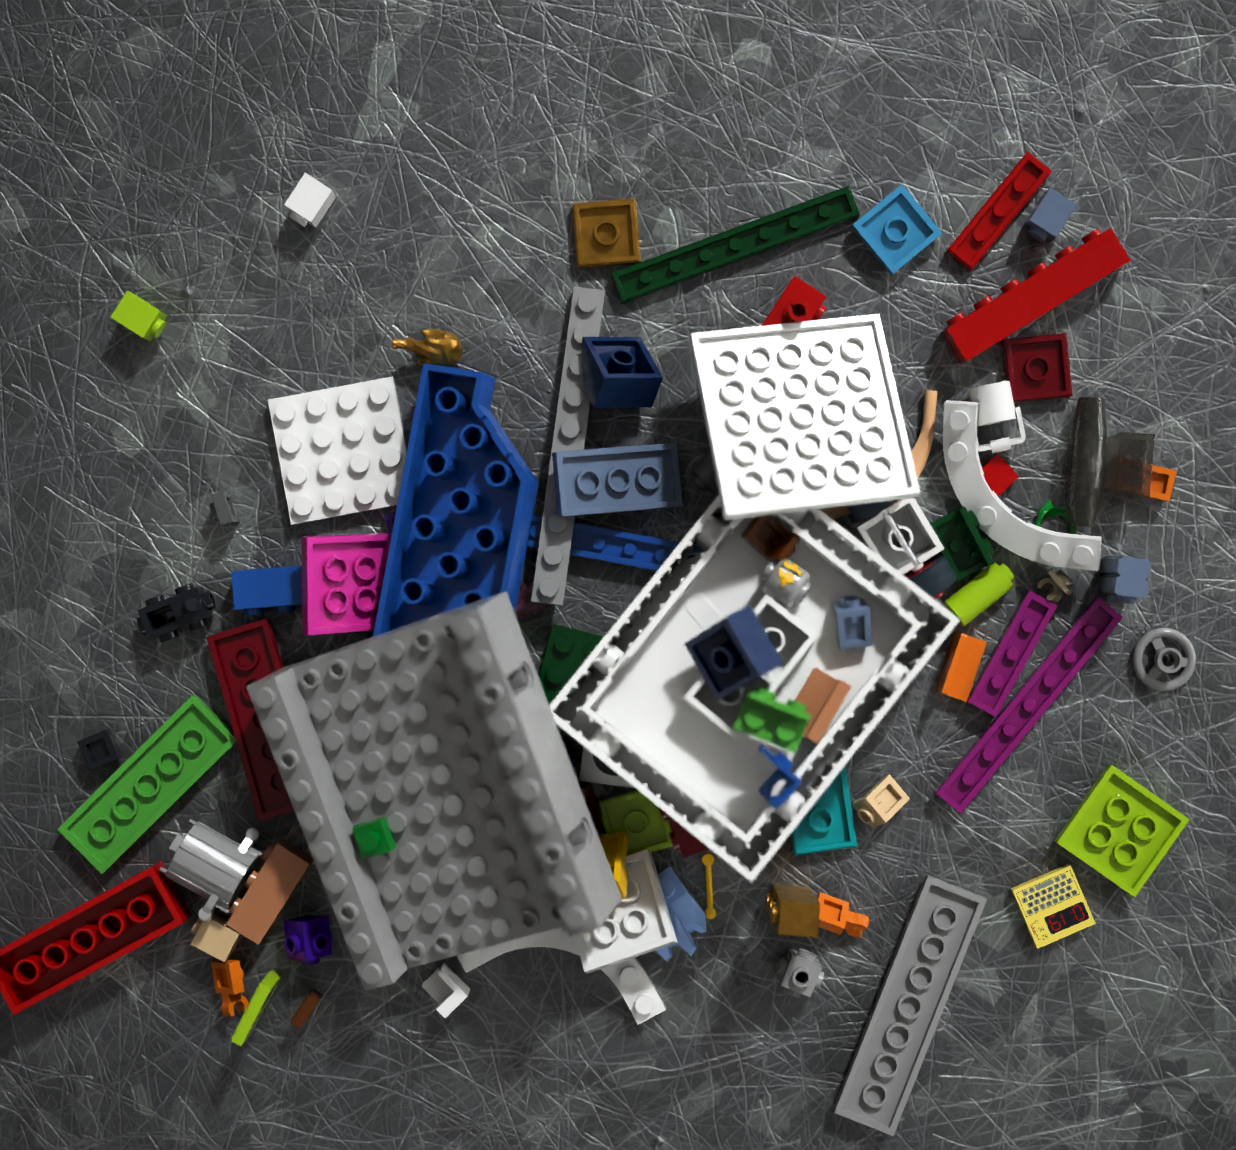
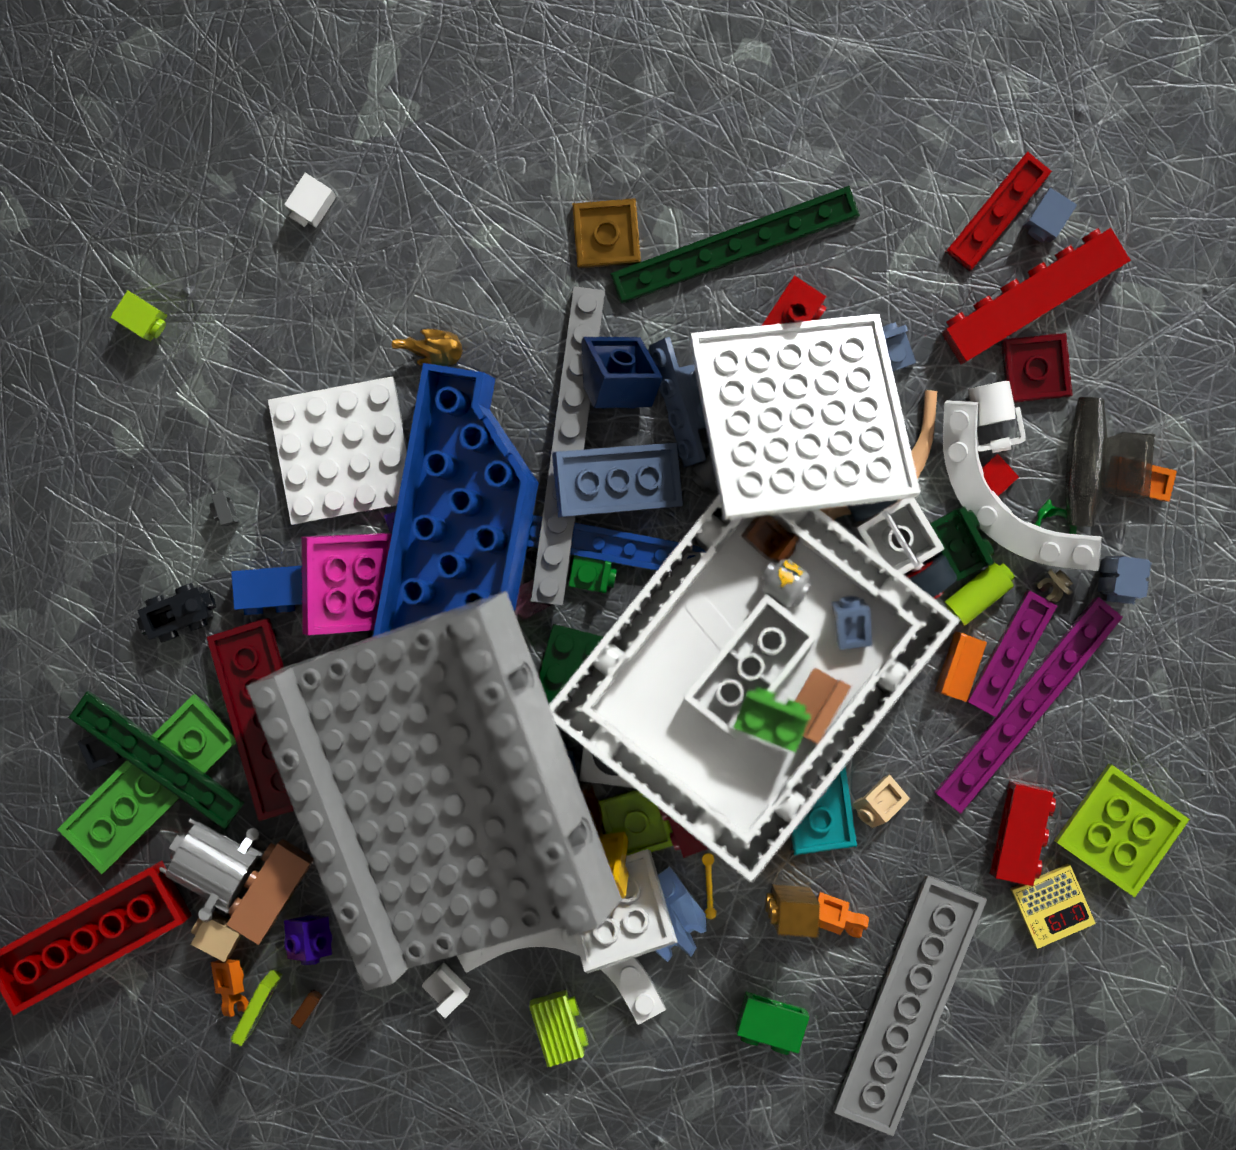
(156, 760): none -> dark green tile
(374, 837): green plate -> none
(558, 1028): none -> lime brick
(592, 574): none -> green bracket
(682, 401): none -> sand blue bracket
(733, 653): dark blue slope -> none
(771, 1023): none -> green brick
(784, 773): blue bracket -> none
(798, 962): light grey brick -> none
(896, 229): dark azure plate -> none
(898, 346): none -> sand blue bracket
(1022, 833): none -> red brick
(1175, 663): light grey piece -> none

